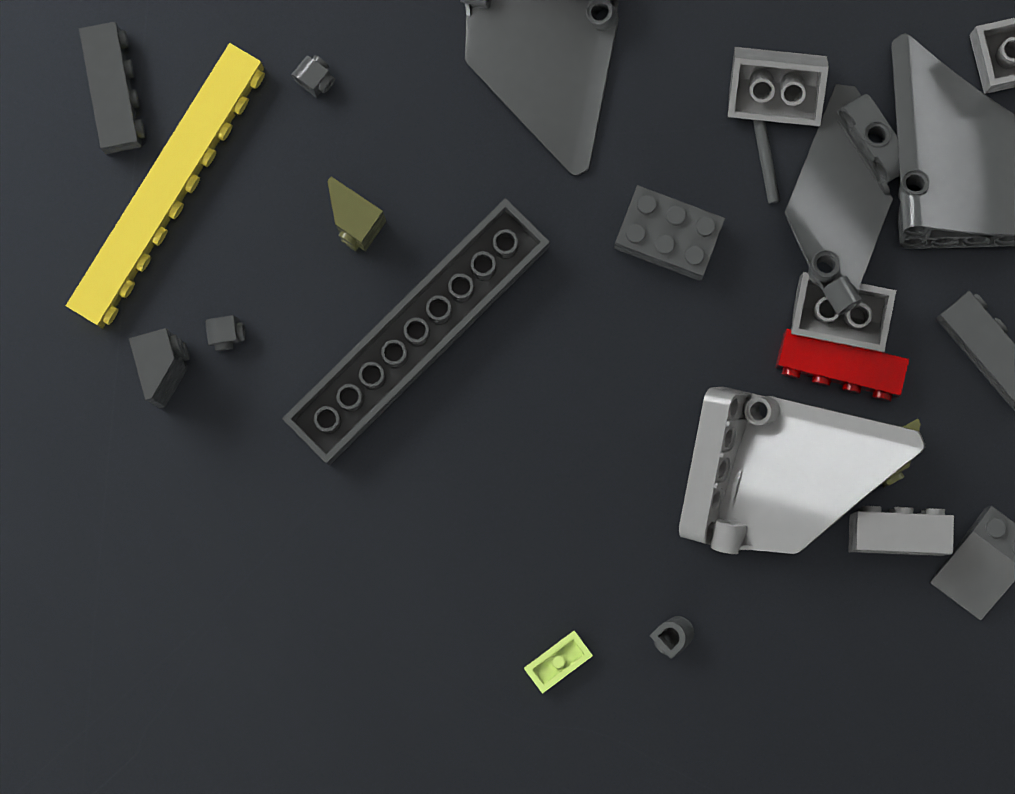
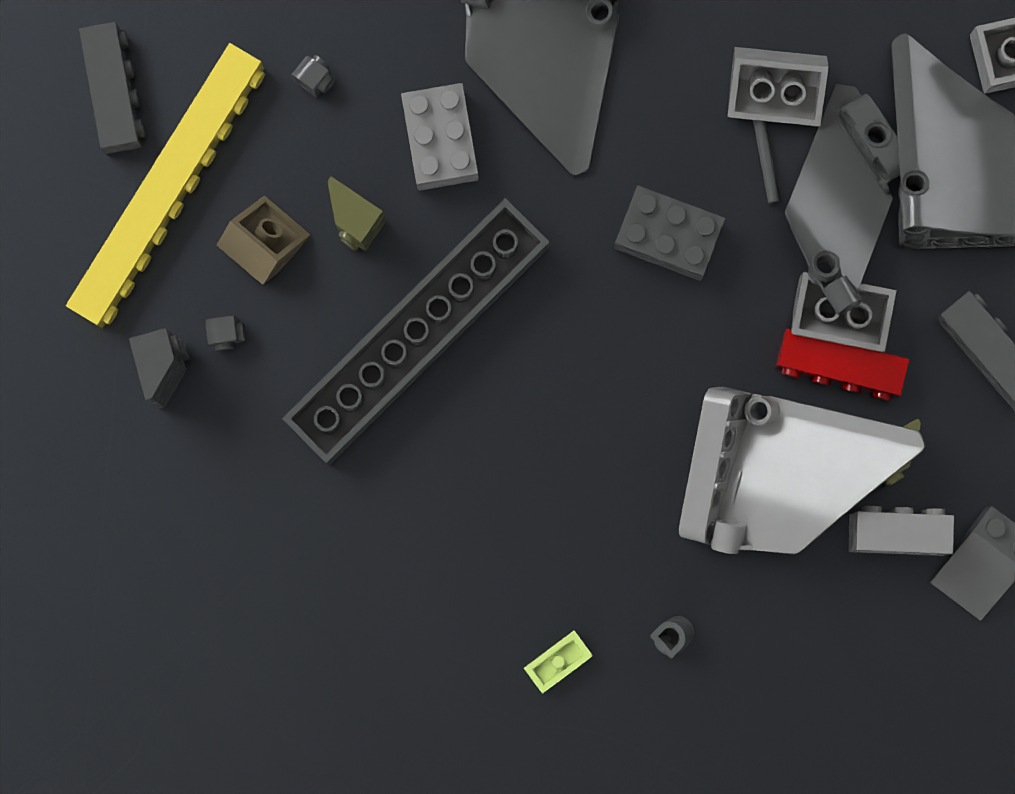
(262, 239): none -> dark tan slope
(439, 136): none -> light grey brick

